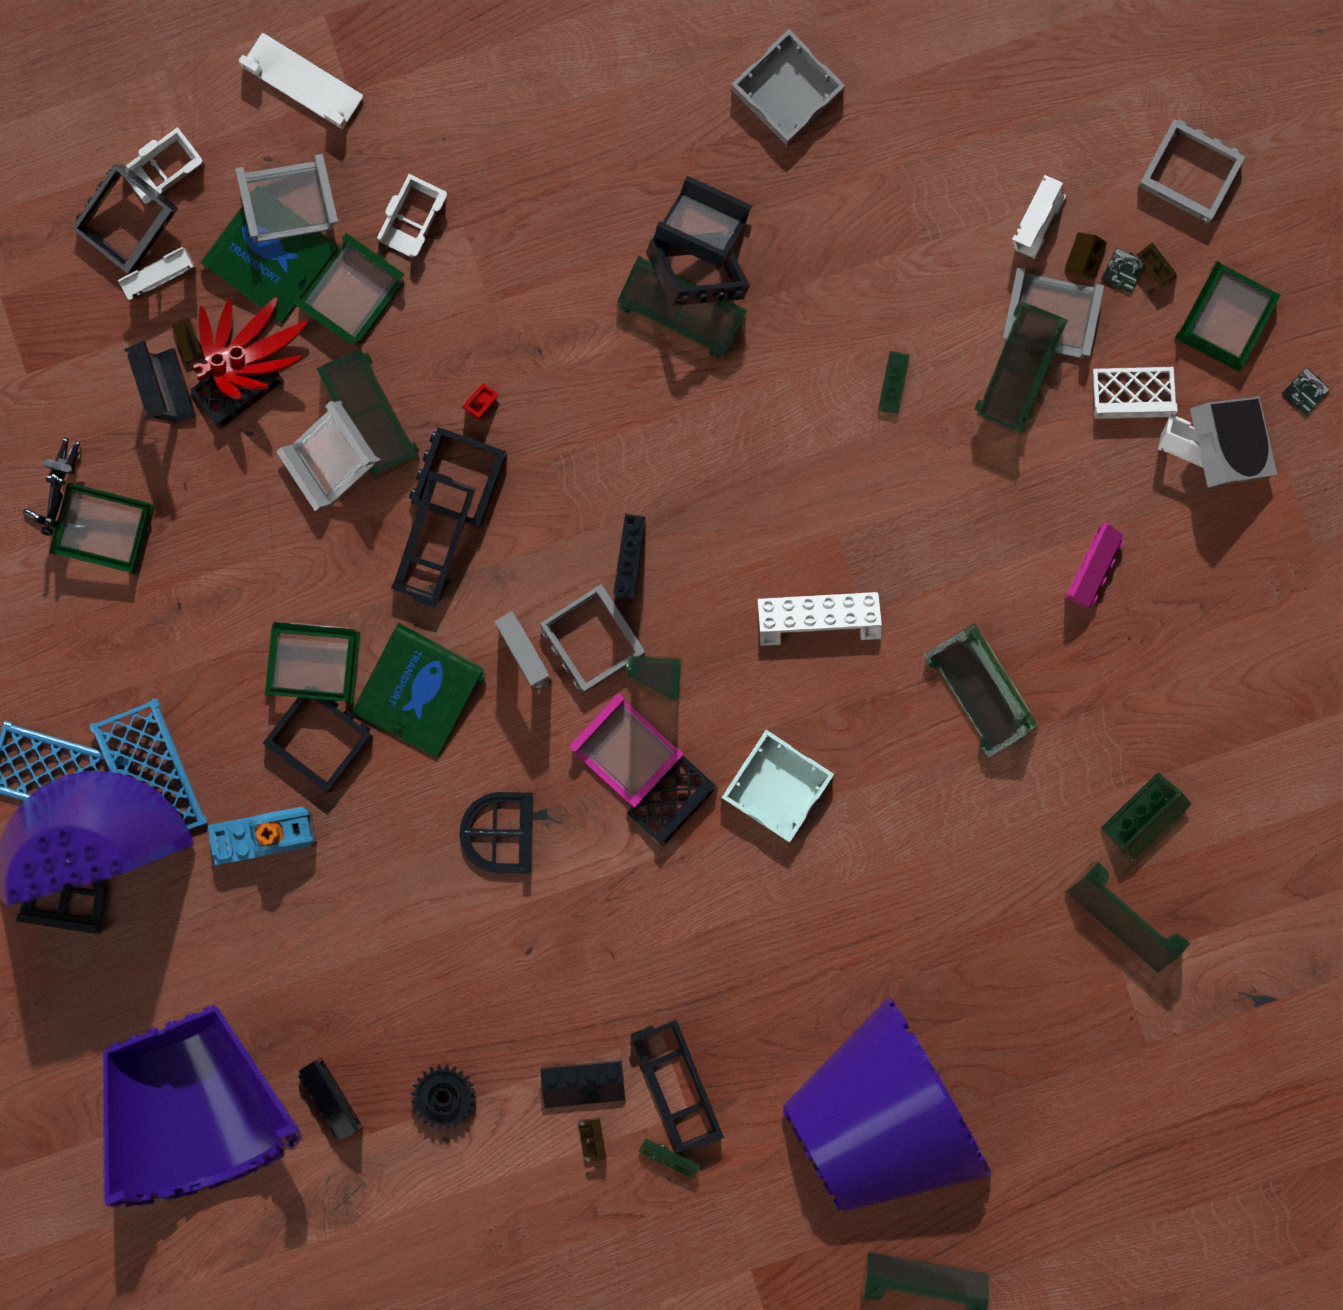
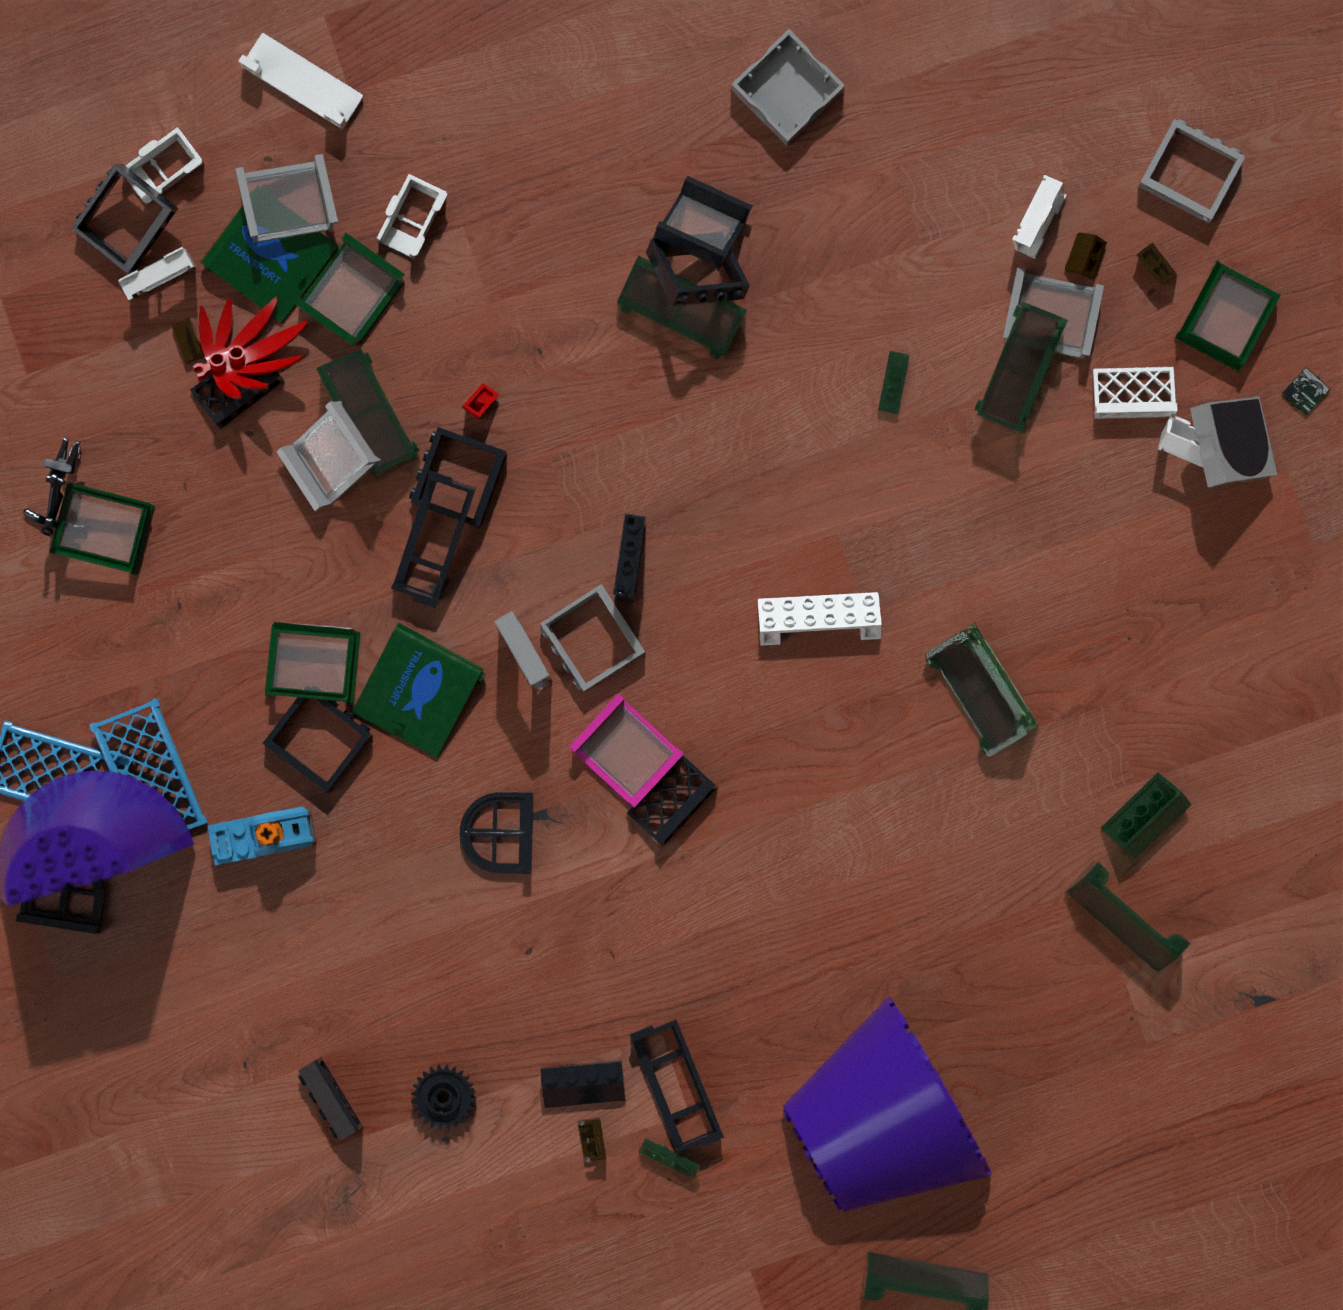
(160, 384): black piece -> none
(187, 1112): dark purple cone -> none
(656, 676): windscreen -> none
(777, 786): light aqua tile -> none
(1094, 566): dark pink slope -> none
(1123, 270): piece -> none

